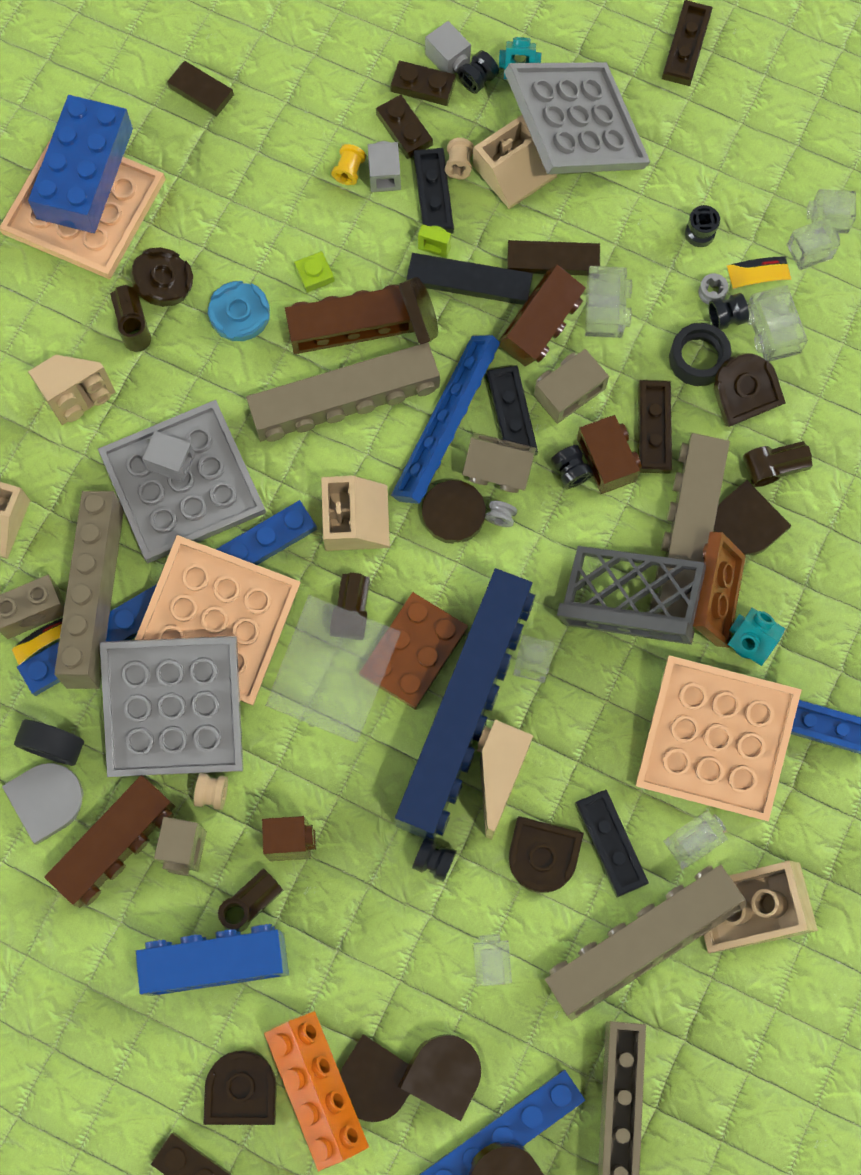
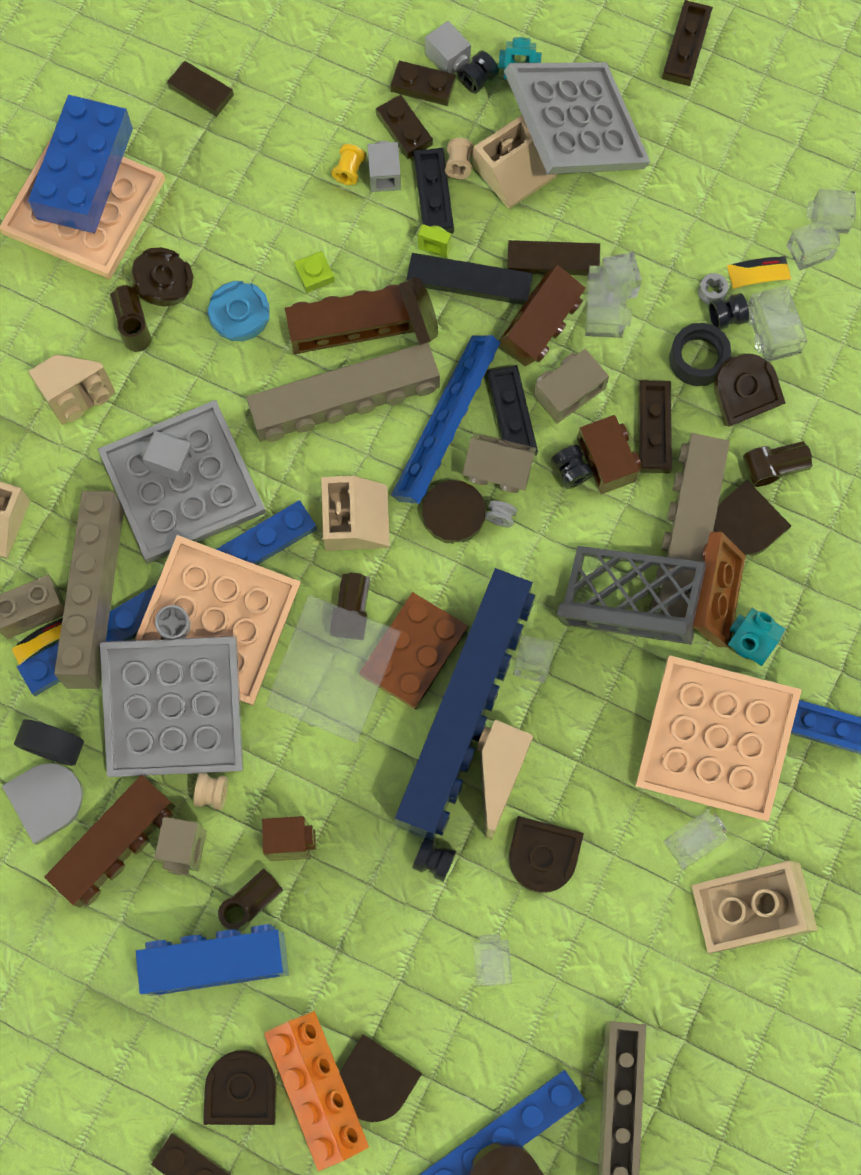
(168, 622): none -> light grey wheel
(444, 1074): dark brown tile -> none
(611, 843): black tile -> none
(620, 277): none -> clear brick
(646, 941): dark tan brick -> none
(702, 233): black wheel -> none

